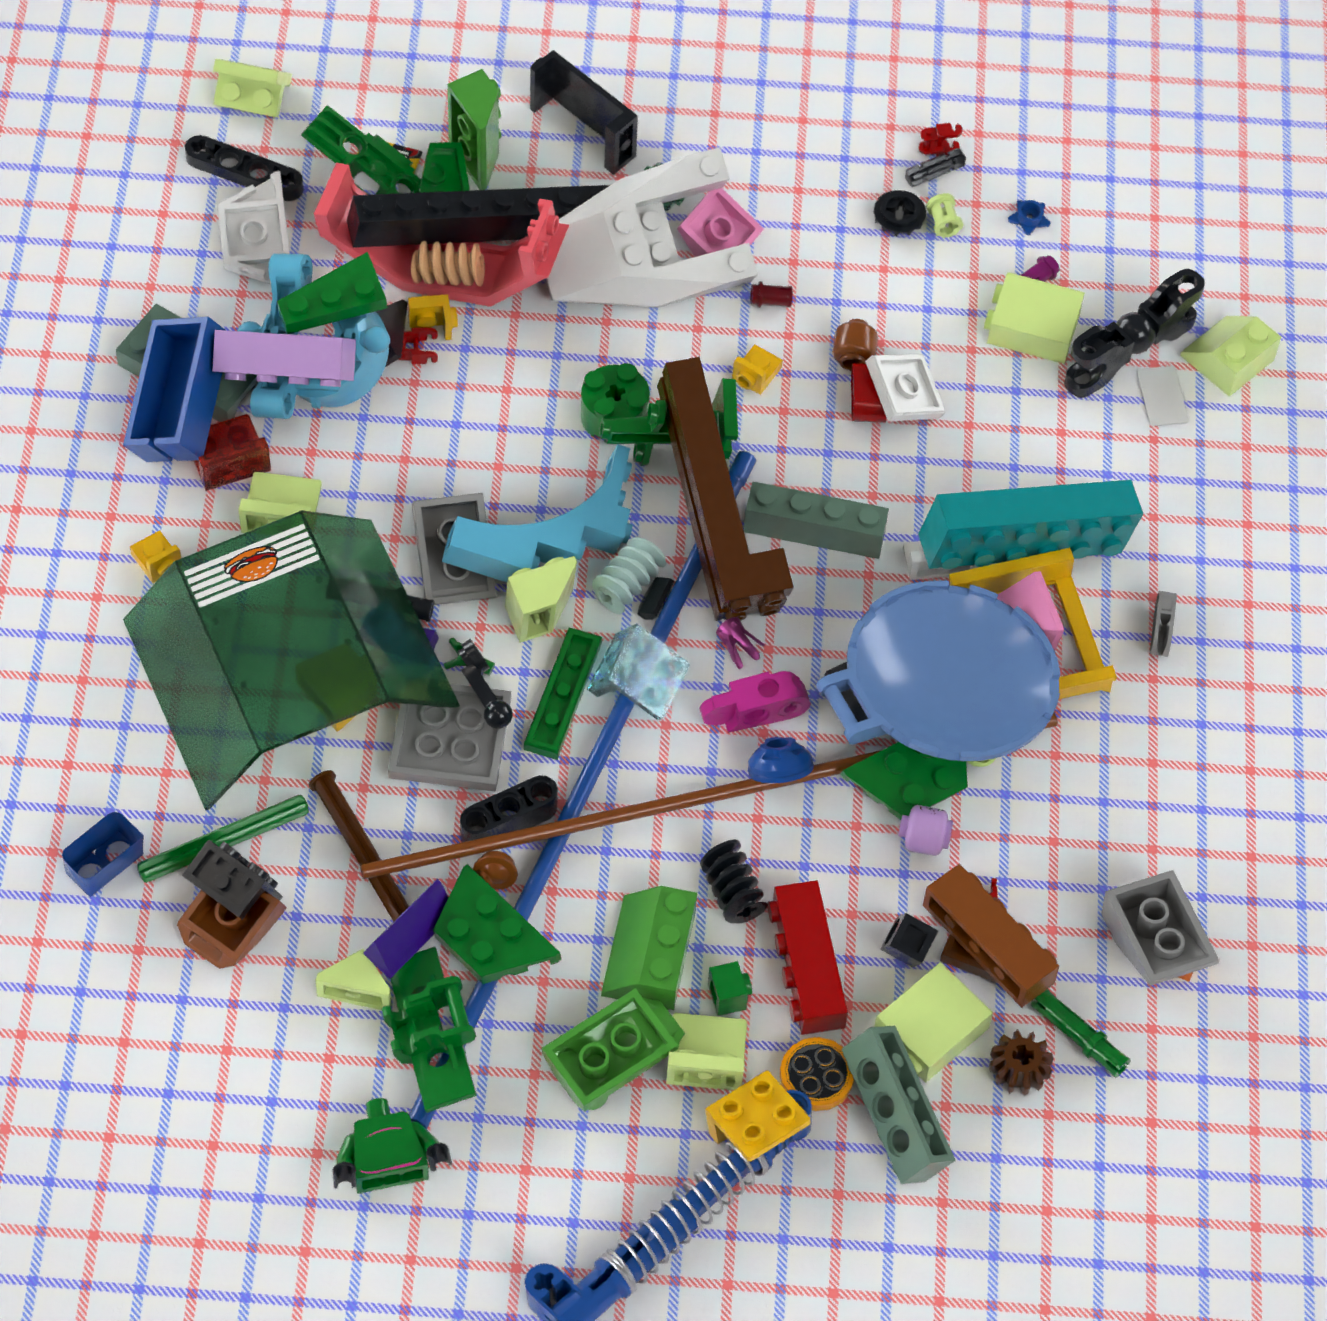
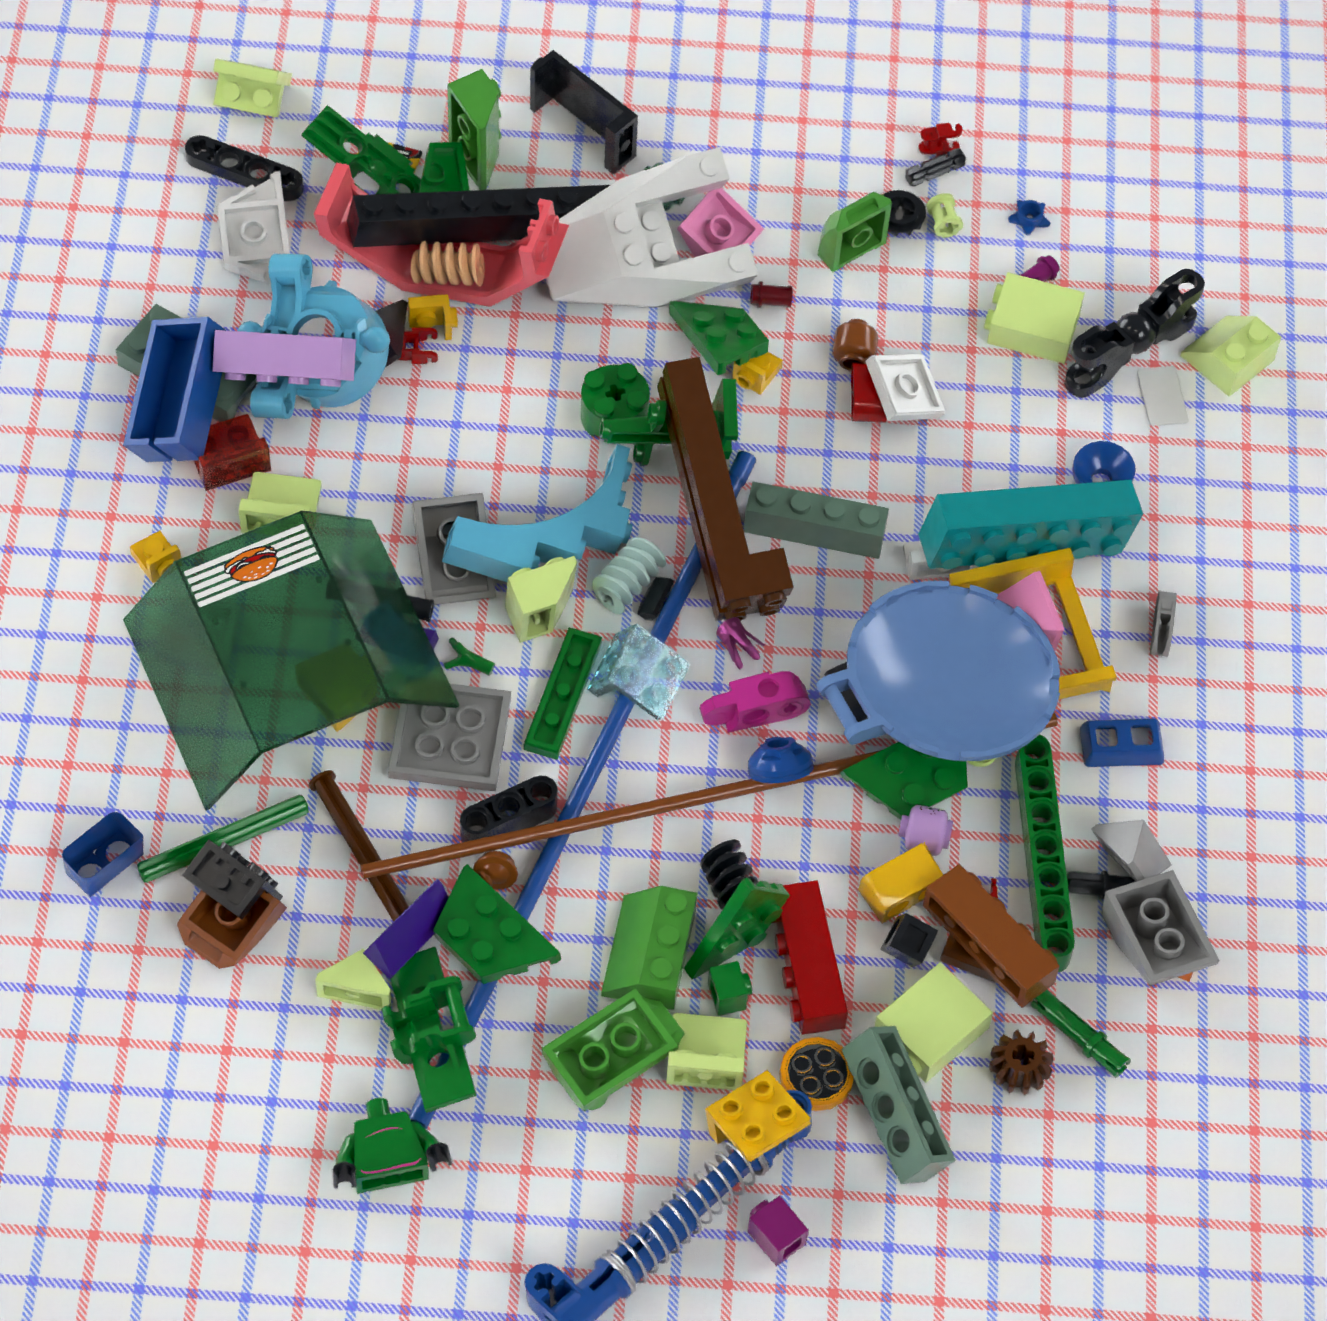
(334, 297): green wing -> none
(497, 712): black piece -> none
(720, 333): none -> green wing
(739, 924): none -> green wing
(777, 1229): none -> magenta brick
(855, 230): none -> bright green slope
(899, 882): none -> yellow piece
(1049, 837): none -> green beam
(1095, 883): none -> black axle
(1103, 458): none -> blue piece
(1125, 751): none -> blue piece
(1133, 848): none -> light grey slope

